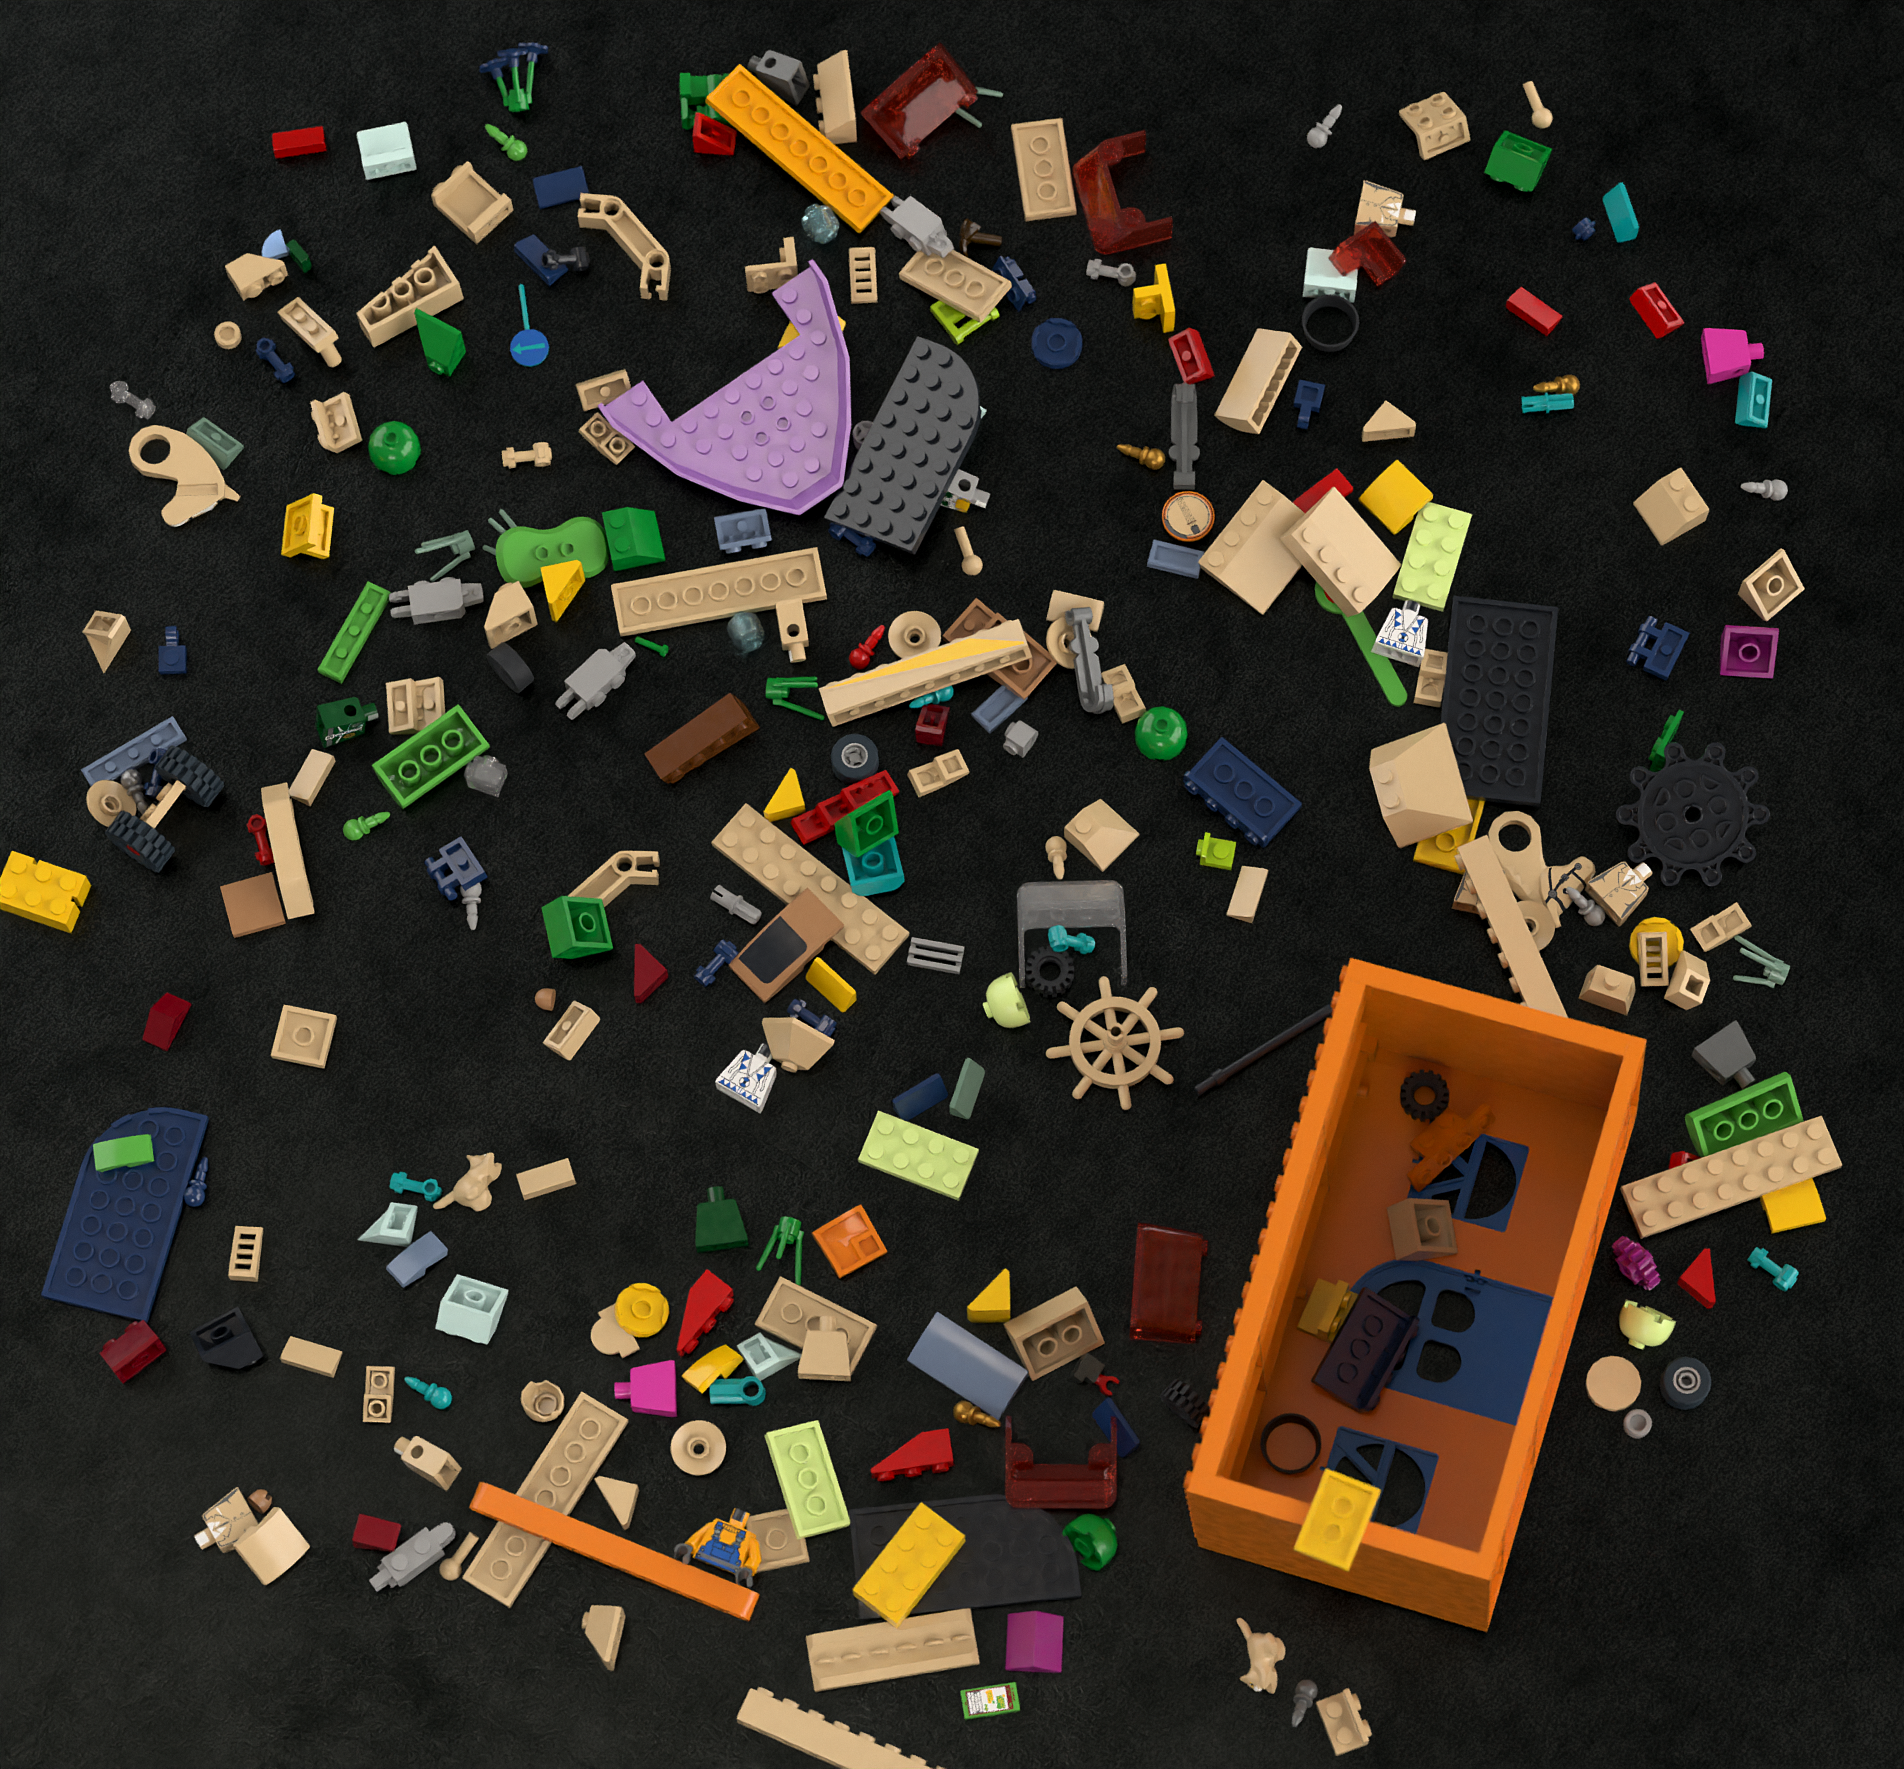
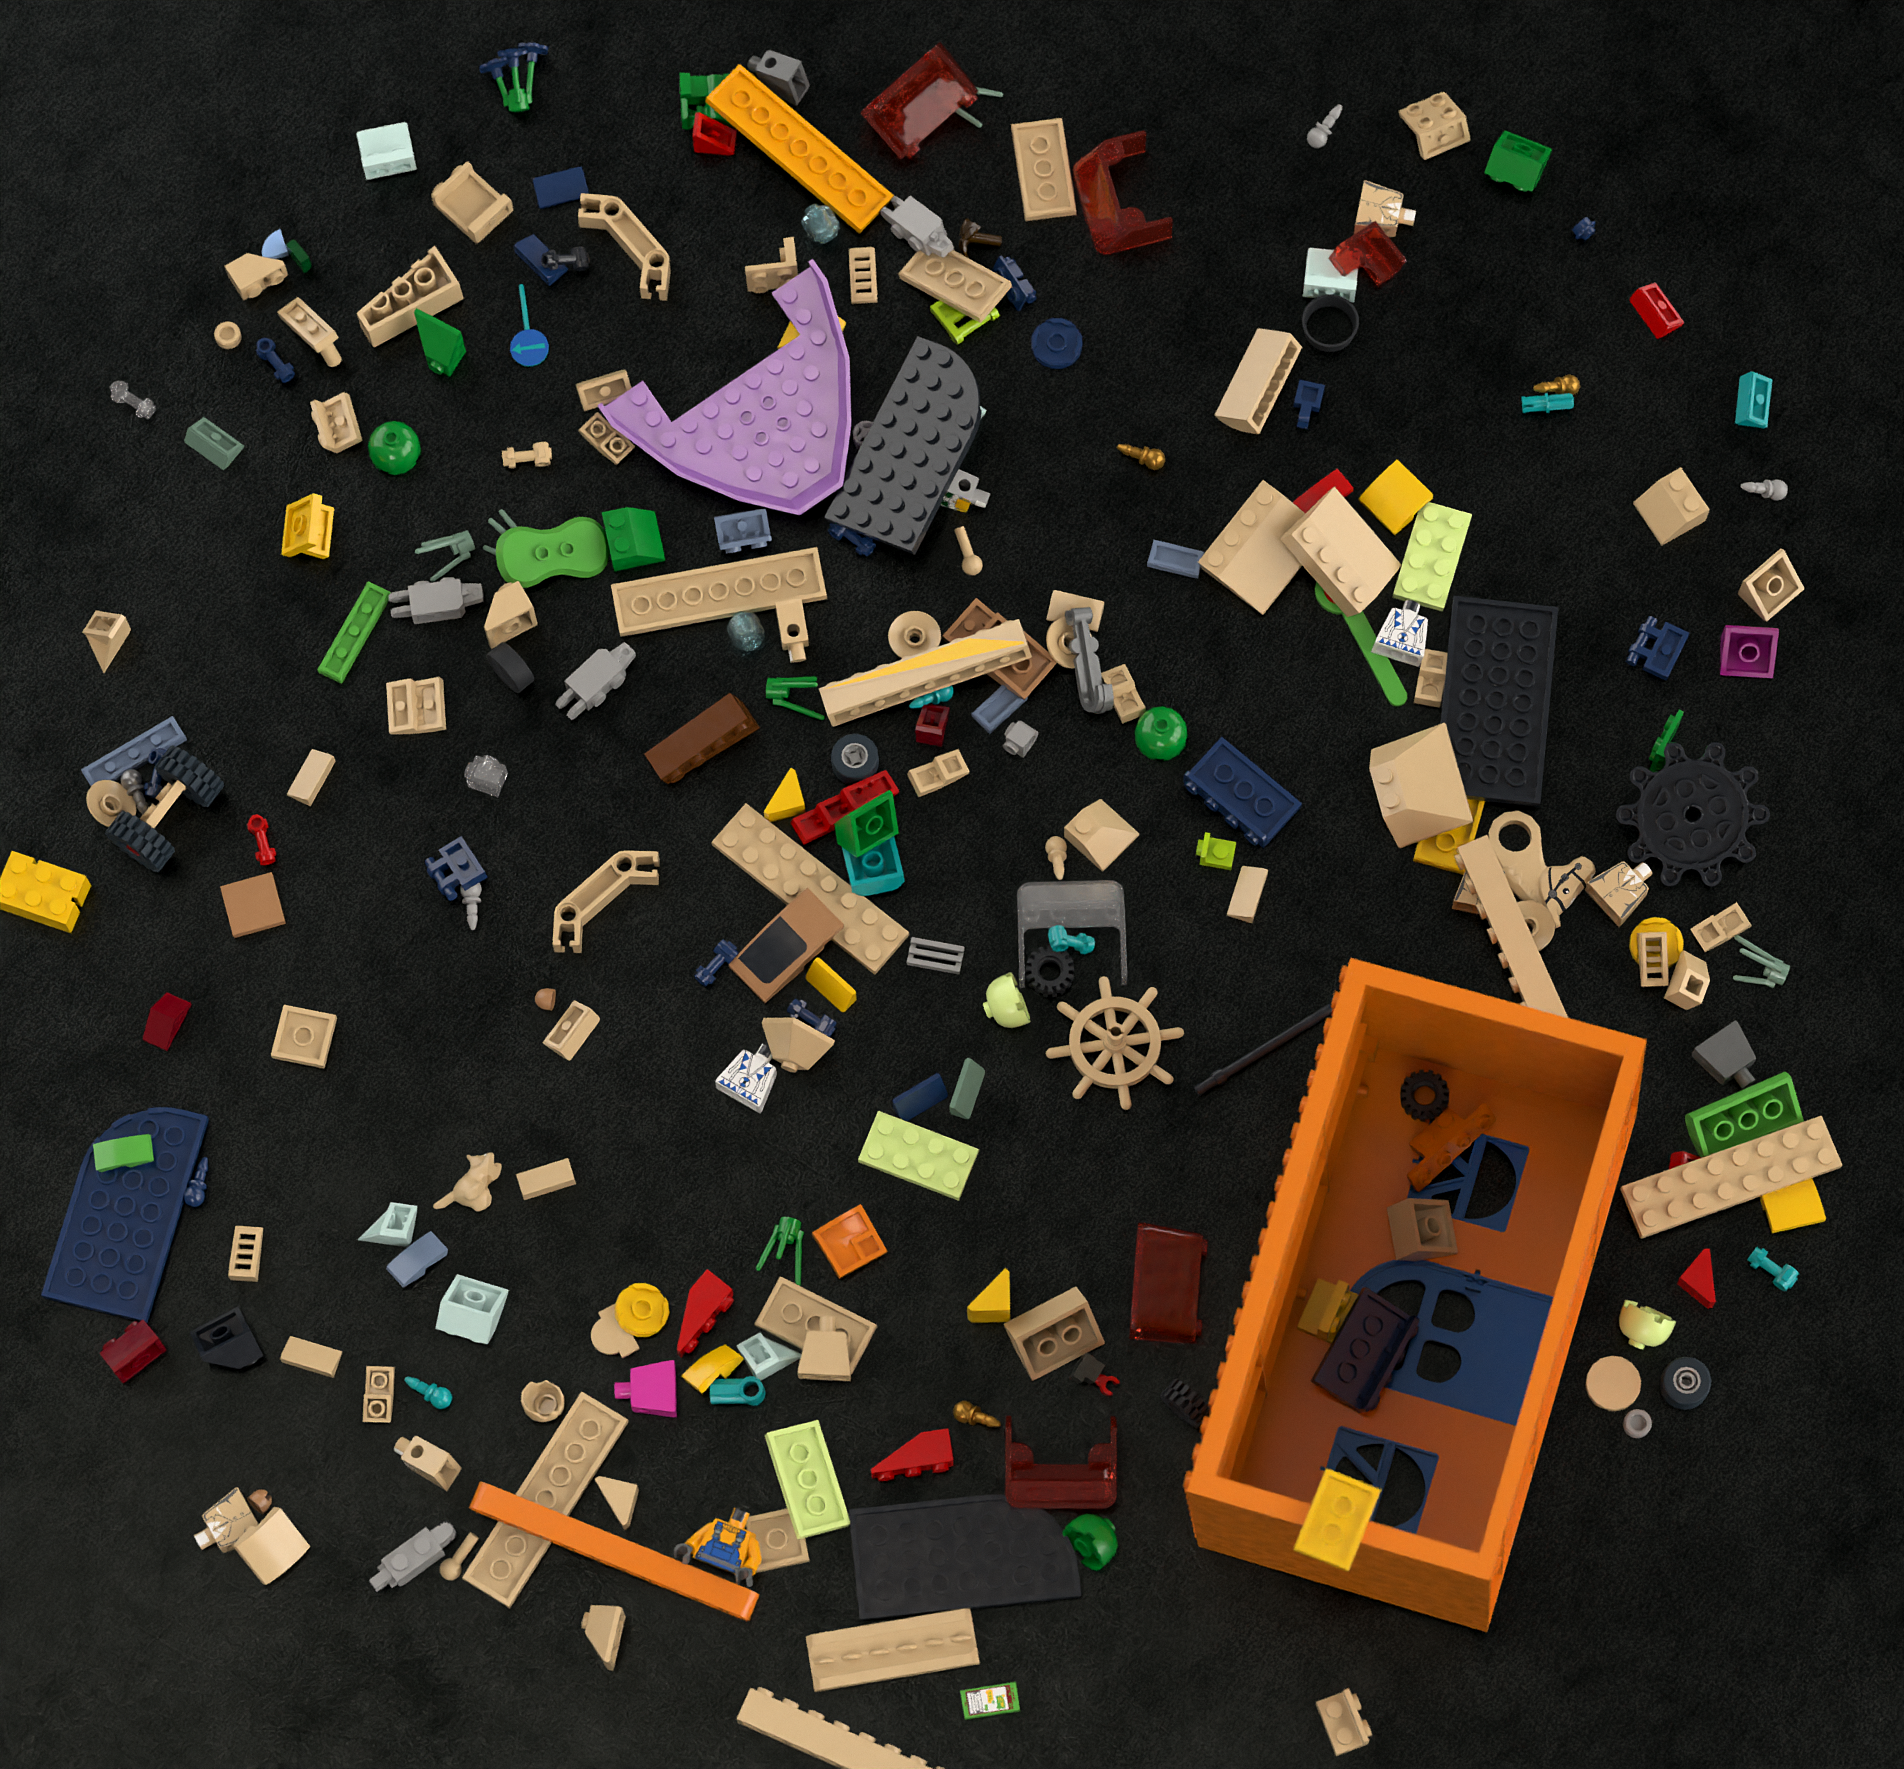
(173, 656): dark blue plate -> none
(191, 466): tan animal -> none
(287, 850): tan piece -> none
(299, 142): red slope -> none
(342, 720): dark green torso -> none
(355, 828): bright green bar -> none
(375, 1534): dark red slope -> none
(428, 1188): teal bar -> none
(430, 756): bright green brick -> none
(515, 148): bright green bar -> none
(561, 585): yellow slope -> none
(576, 927): green slope -> none
(648, 974): dark red slope -> none
(662, 649): green piece -> none
(695, 1434): tan dish -> none
(719, 1223): dark green torso -> none
(736, 905): light grey axle -> none
(836, 99): tan slope -> none
(860, 657): red bar -> none
(909, 1565): yellow brick -> none
(967, 1366): sand blue slope -> none
(1034, 1642): magenta slope -> none
(1124, 273): light grey bar -> none
(1126, 1438): dark blue slope -> none
(1156, 300): yellow bracket -> none
(1184, 434): dark grey piece -> none
(1188, 516): piece -> none
(1191, 356): red slope -> none
(1264, 1653): tan animal -> none
(1290, 1418): black tyre -> none
(1305, 1692): dark grey bar -> none
(1388, 424): tan slope -> none
(1533, 311): red slope -> none
(1541, 117): tan bar -> none
(1593, 914): light grey bar -> none
(1608, 989): tan torso -> none
(1621, 213): teal slope -> none
(1636, 1263): magenta gear -> none
(1728, 353): dark pink torso -> none

